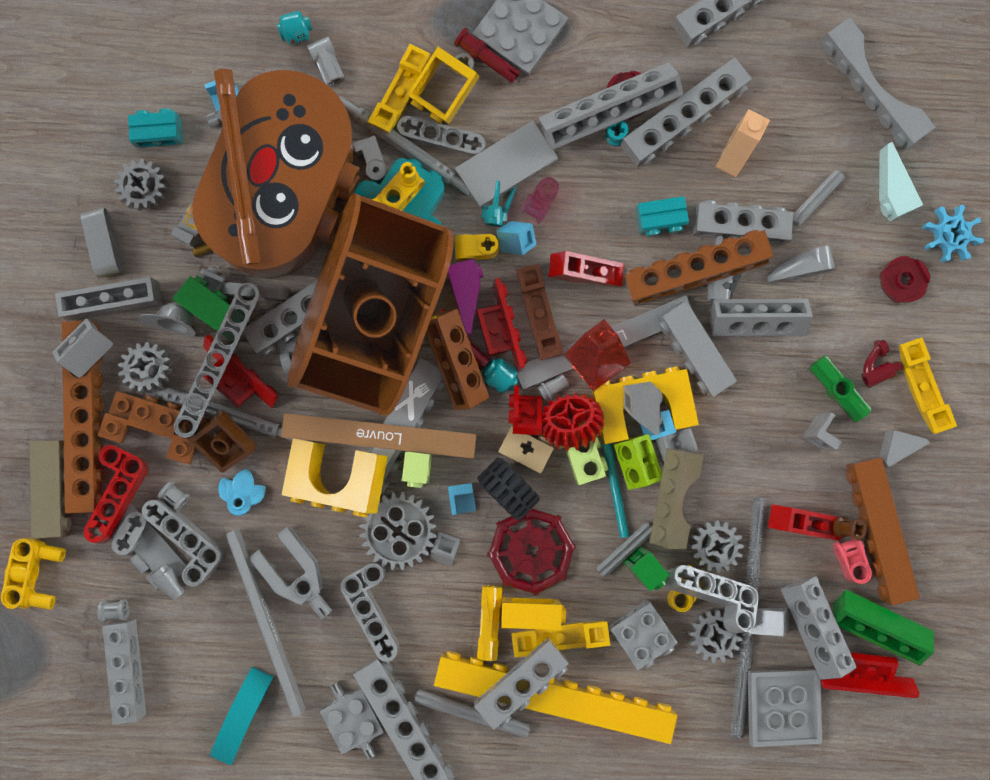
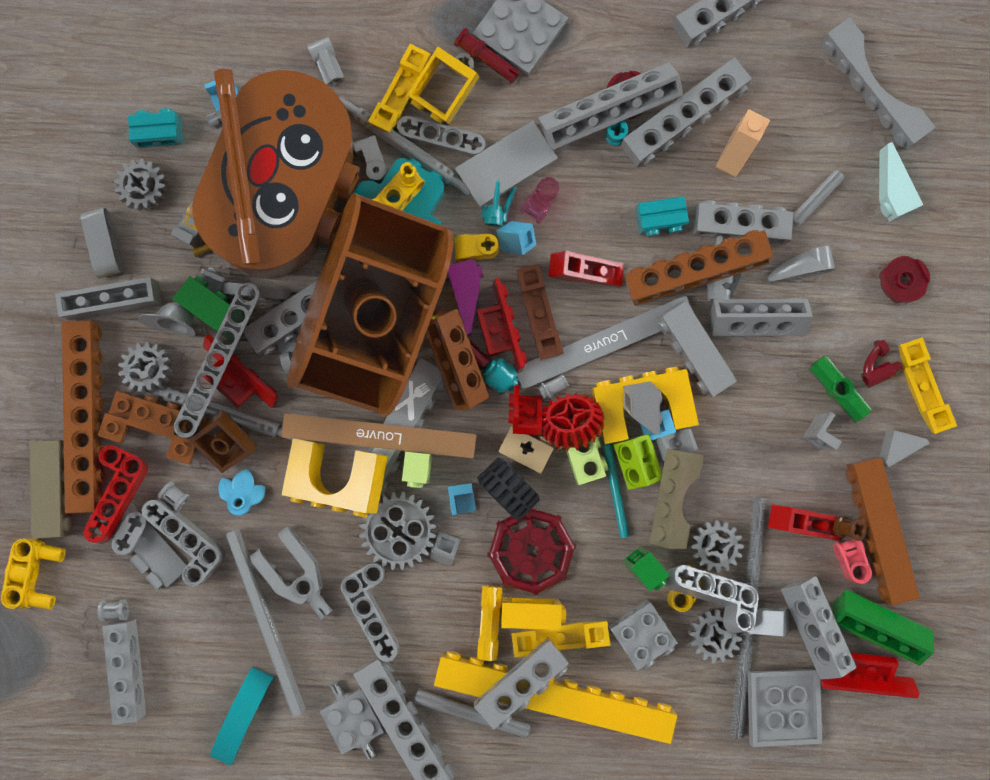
(82, 348): light grey panel -> none
(167, 581): light grey cone -> none
(294, 27): teal head -> none
(598, 355): clear red slope -> none
(625, 550): light grey axle -> none
(953, 233): medium azure gear -> none

